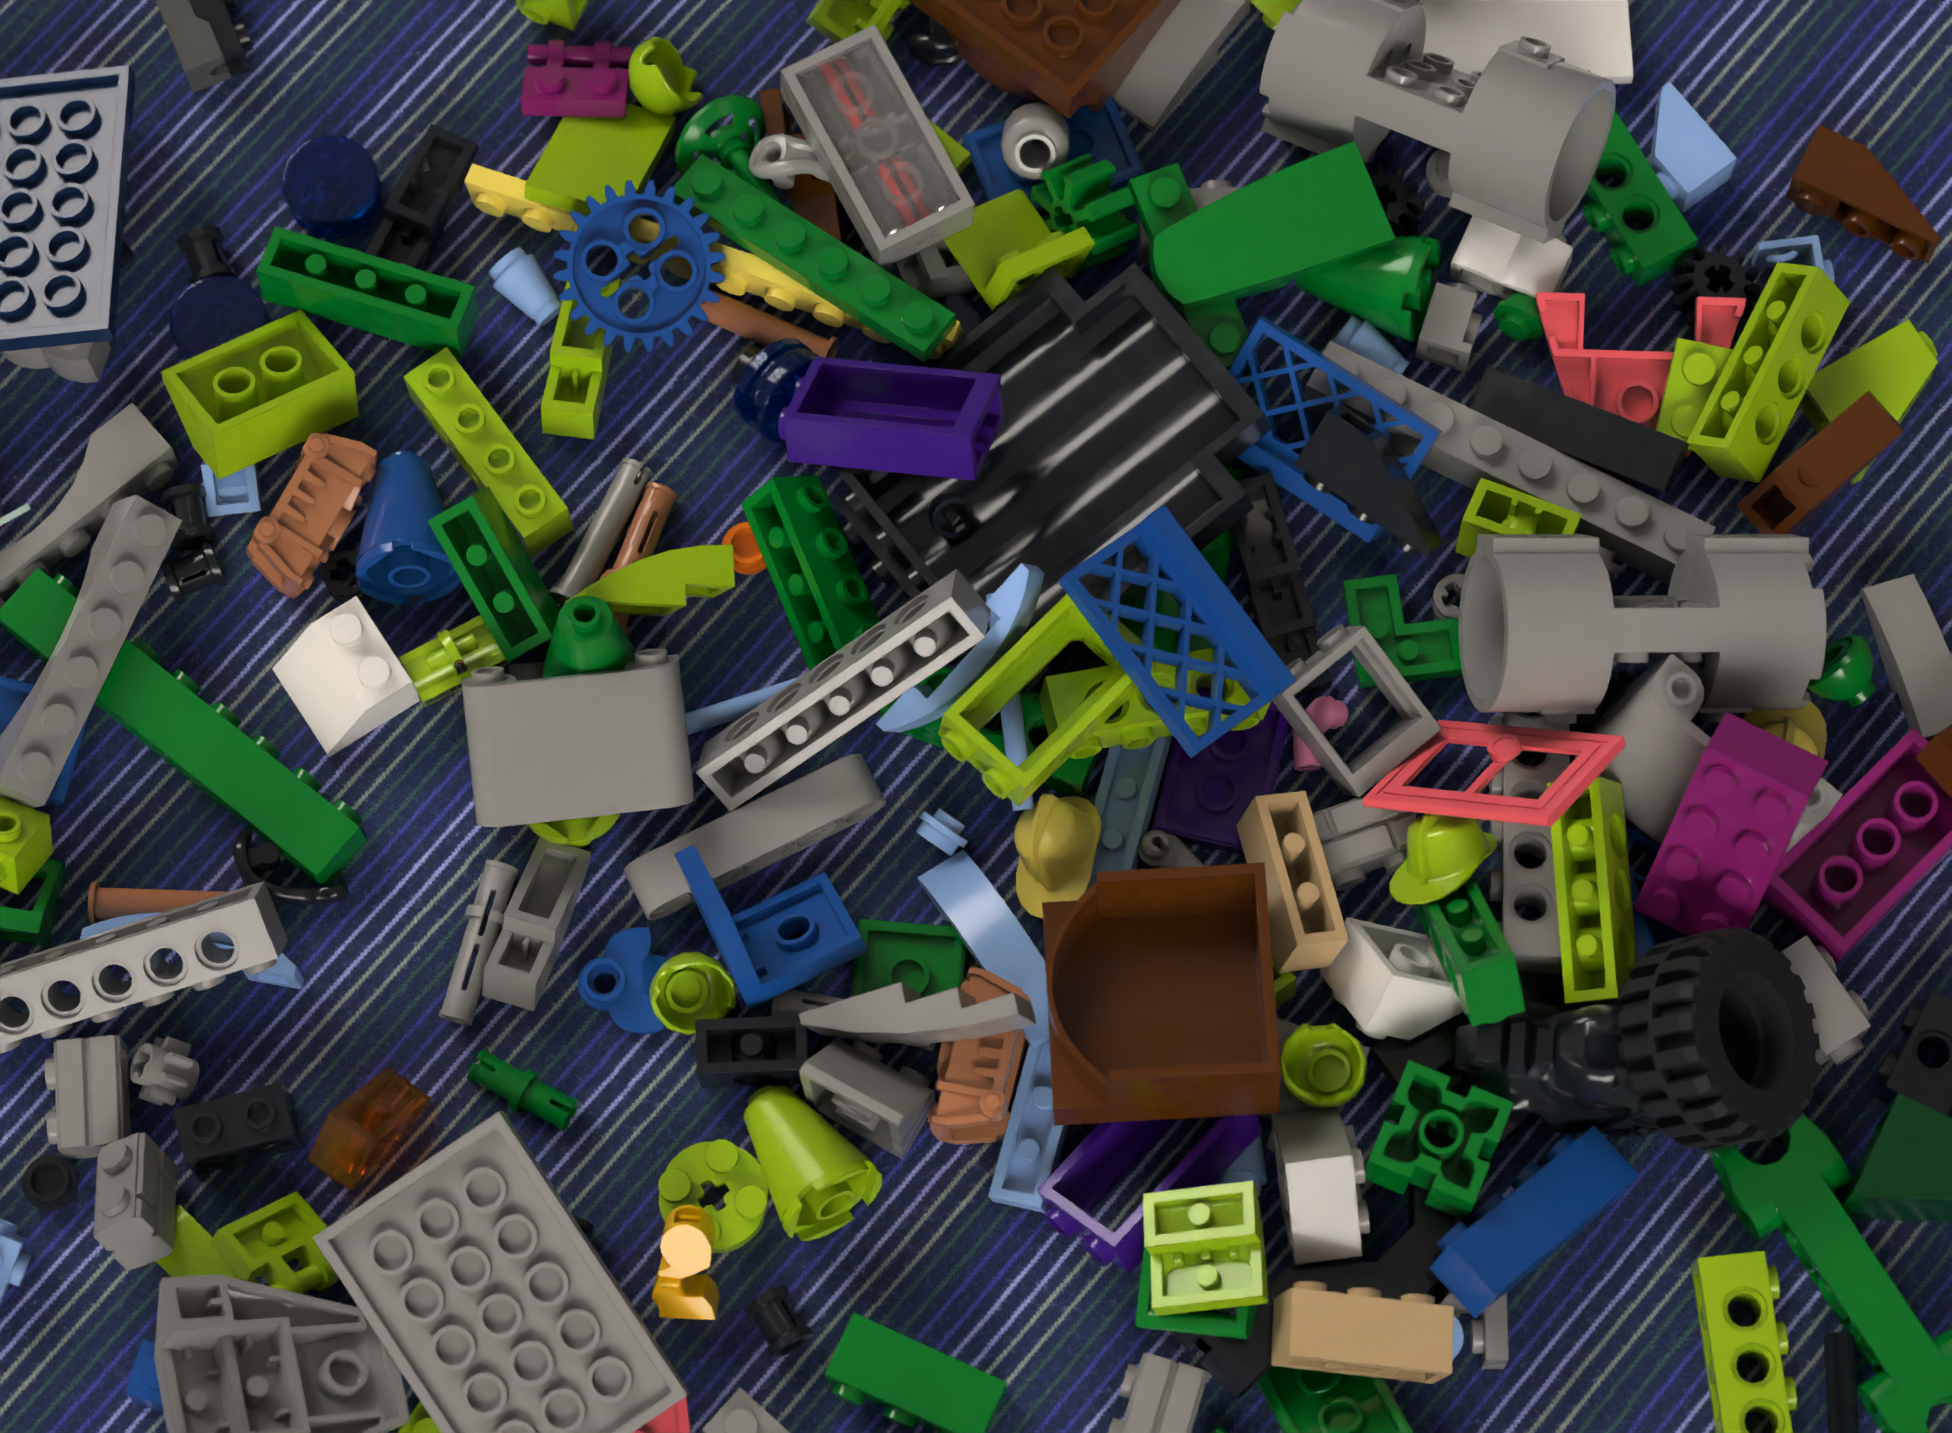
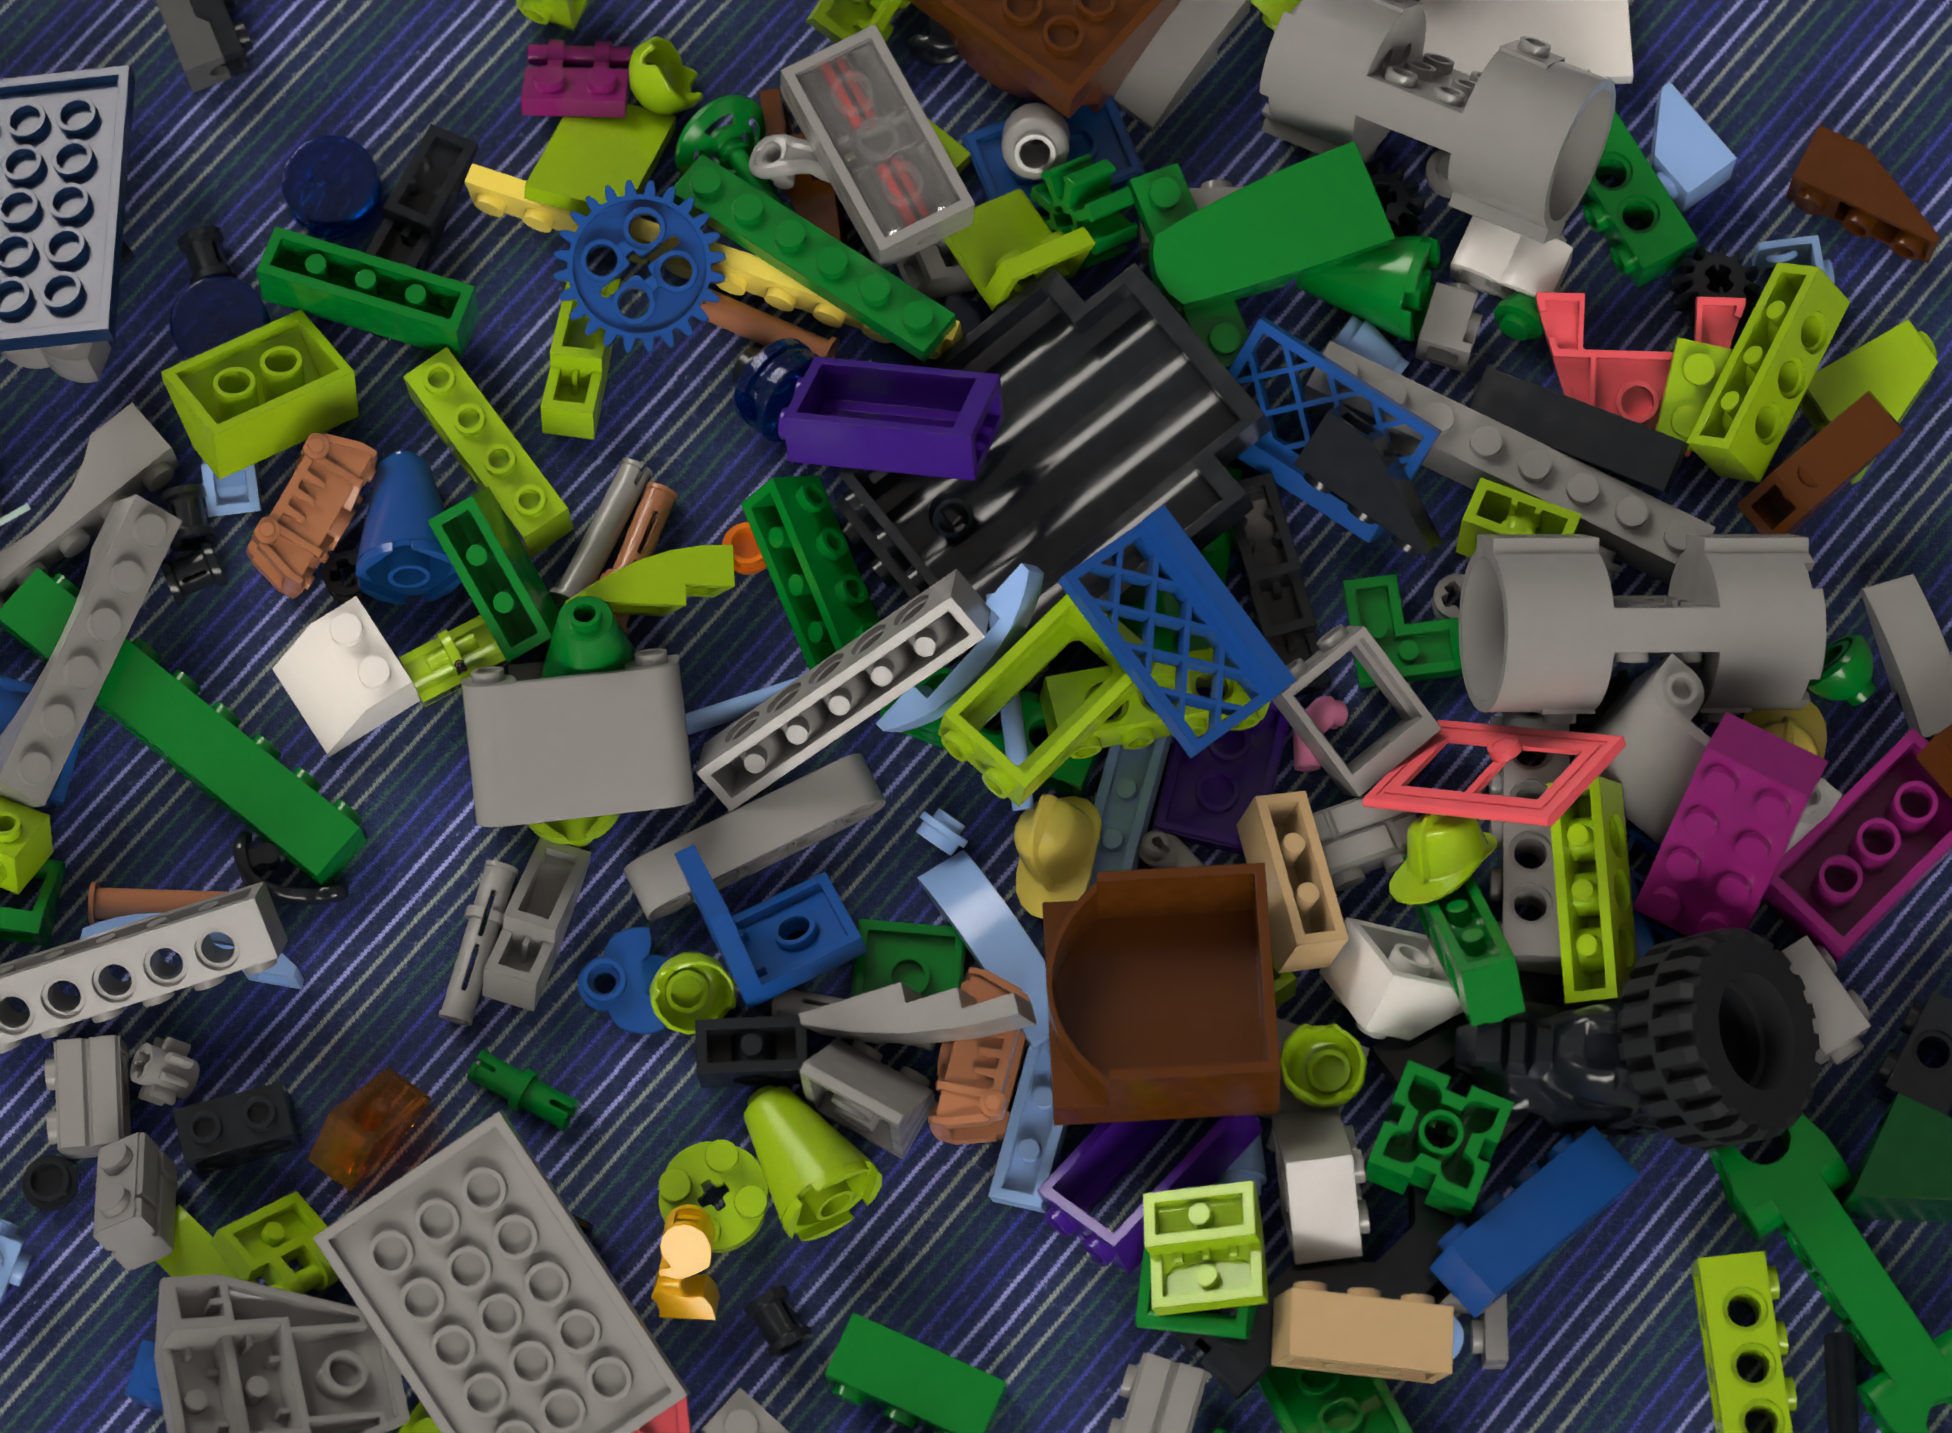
(526, 286): light blue cone -> none

